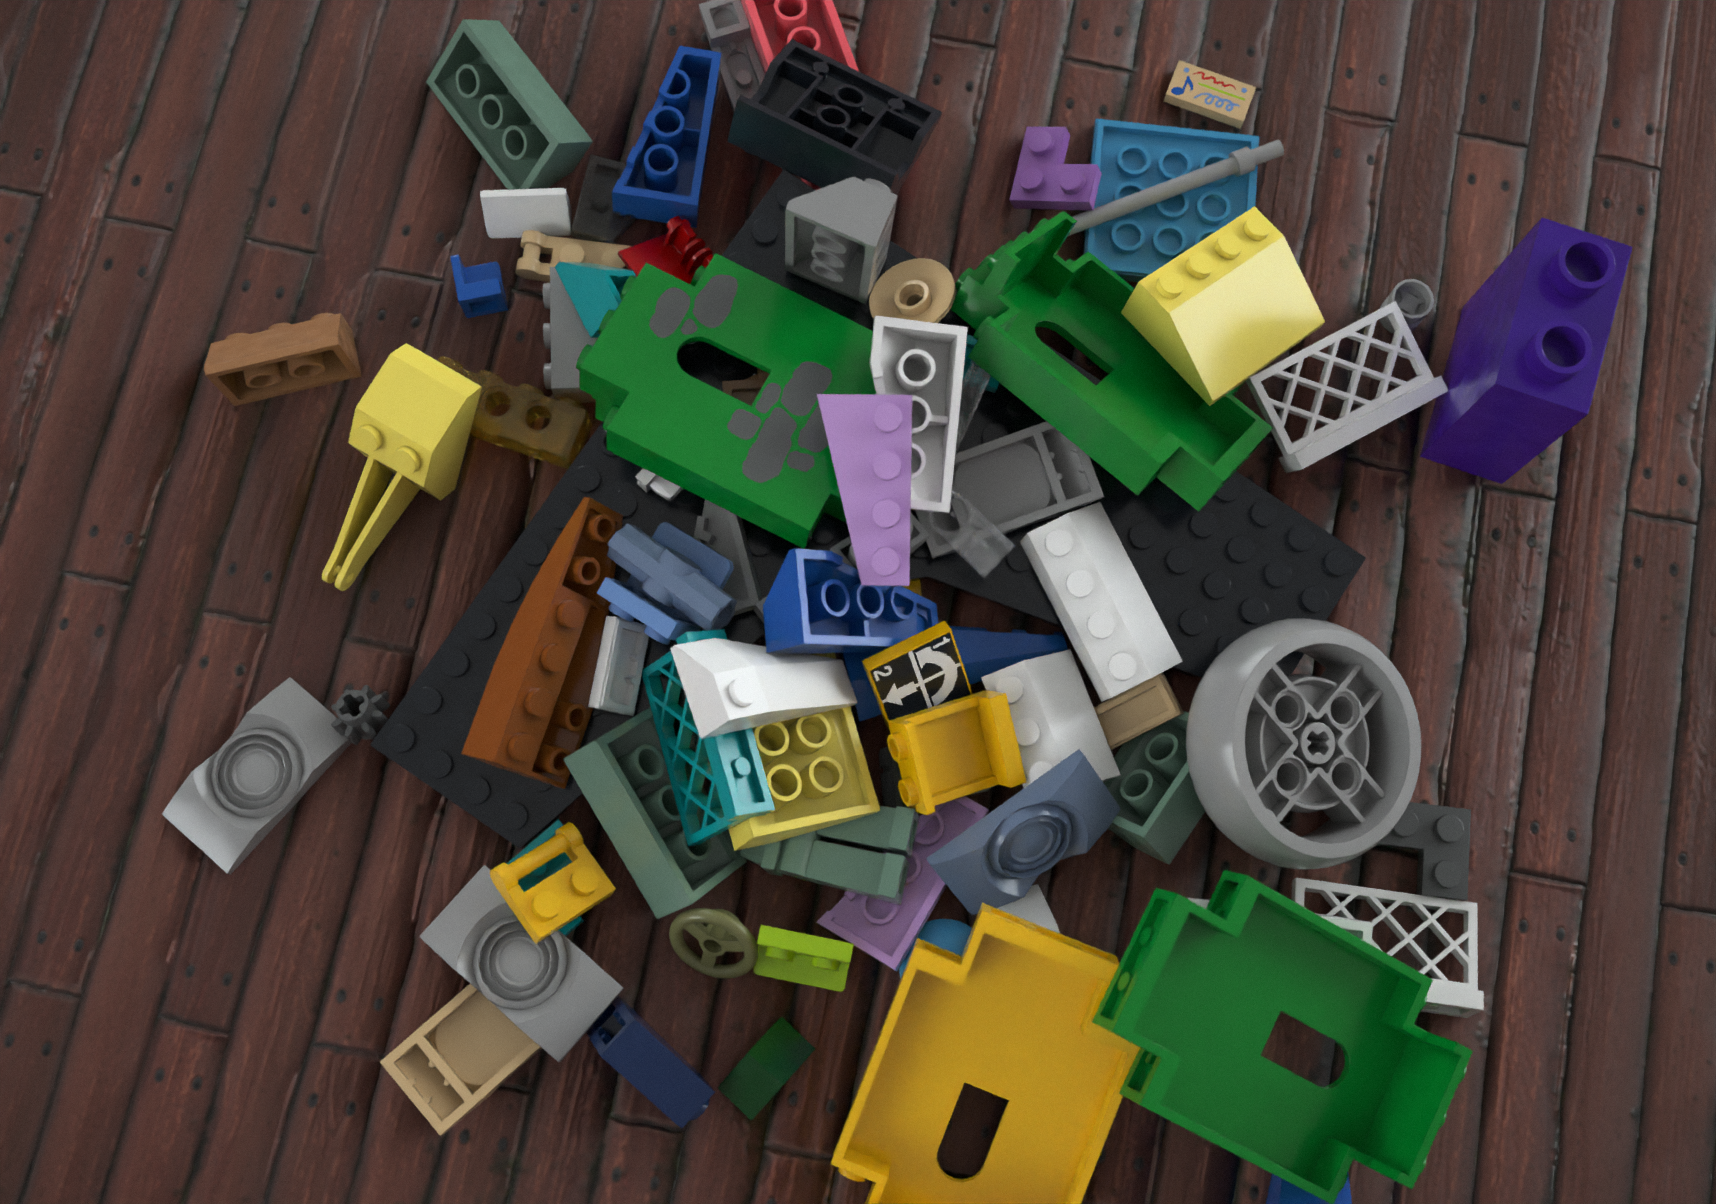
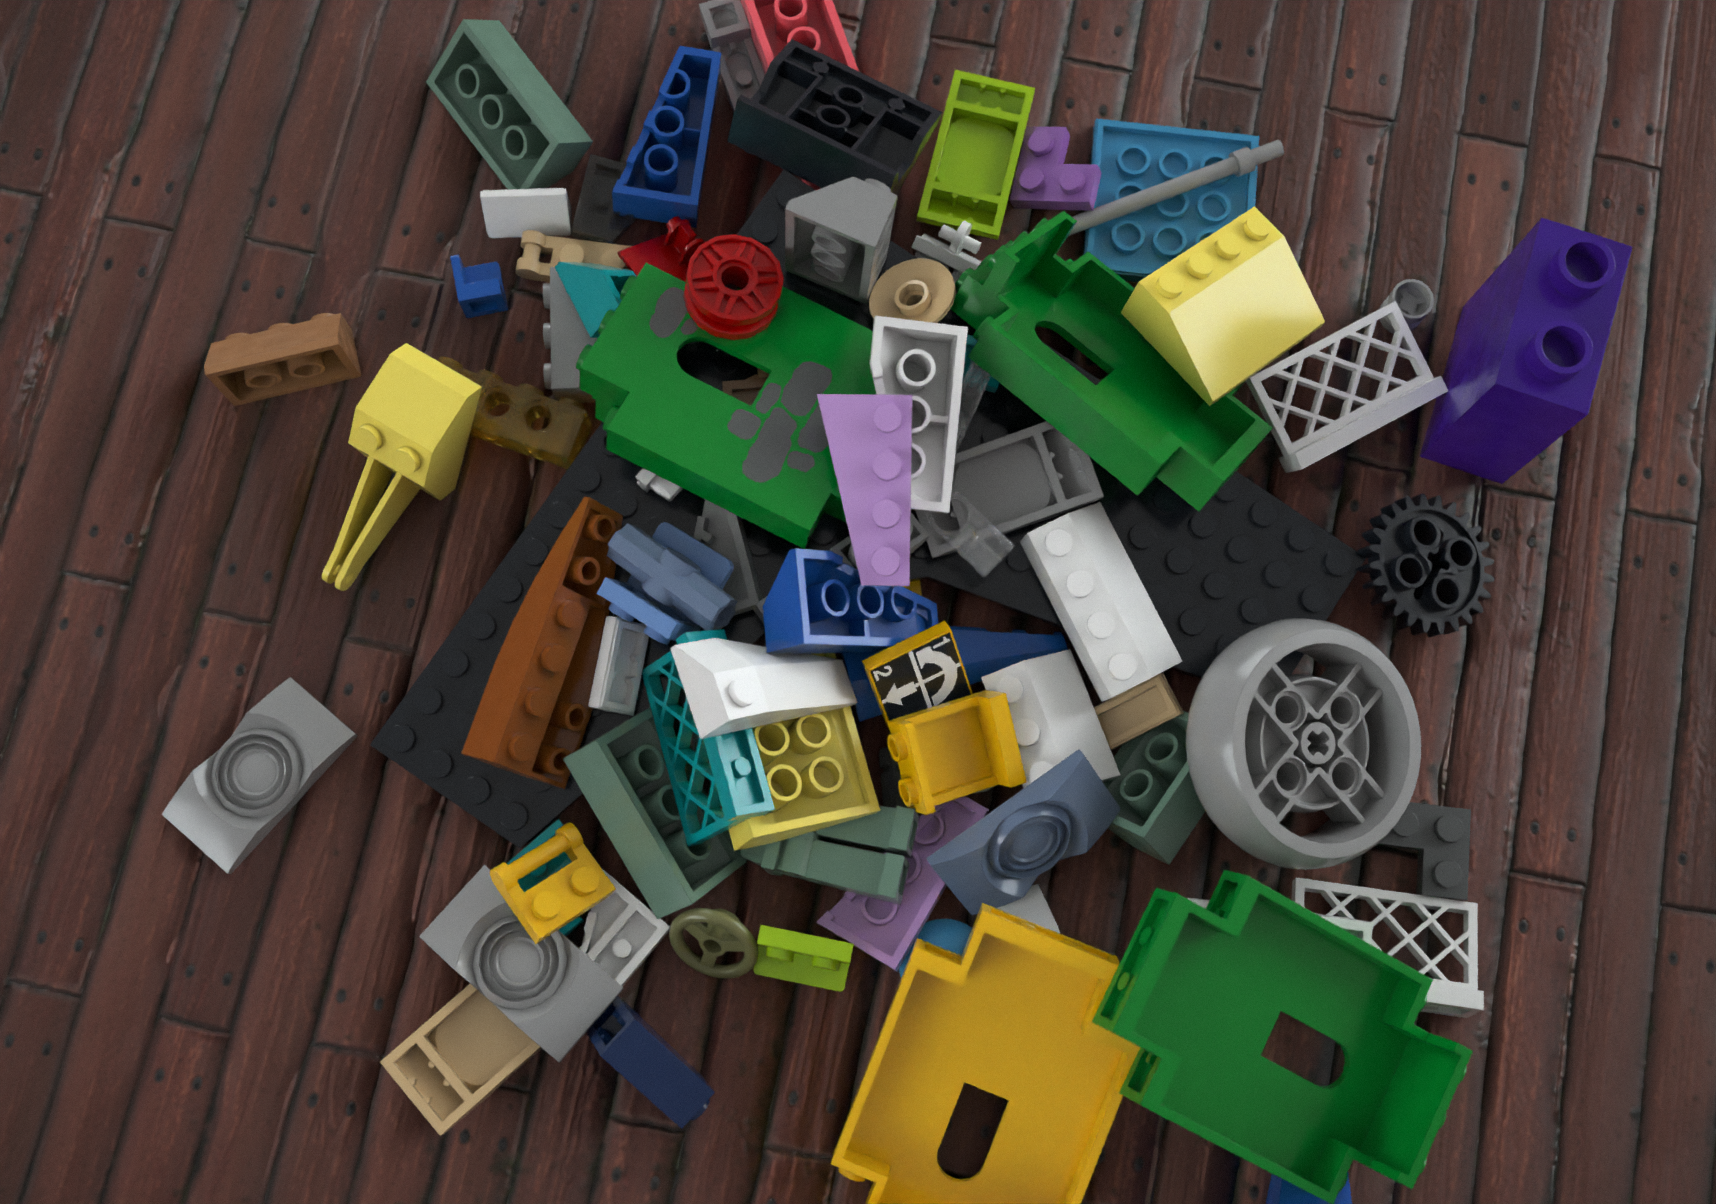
(360, 714): dark grey gear -> none
(621, 933): none -> white wing
(736, 262): none -> red wheel
(766, 1068): dark green slope -> none
(952, 254): none -> white hips
(976, 154): none -> lime slope
(1209, 94): tan tile -> none
(1426, 565): none -> black gear

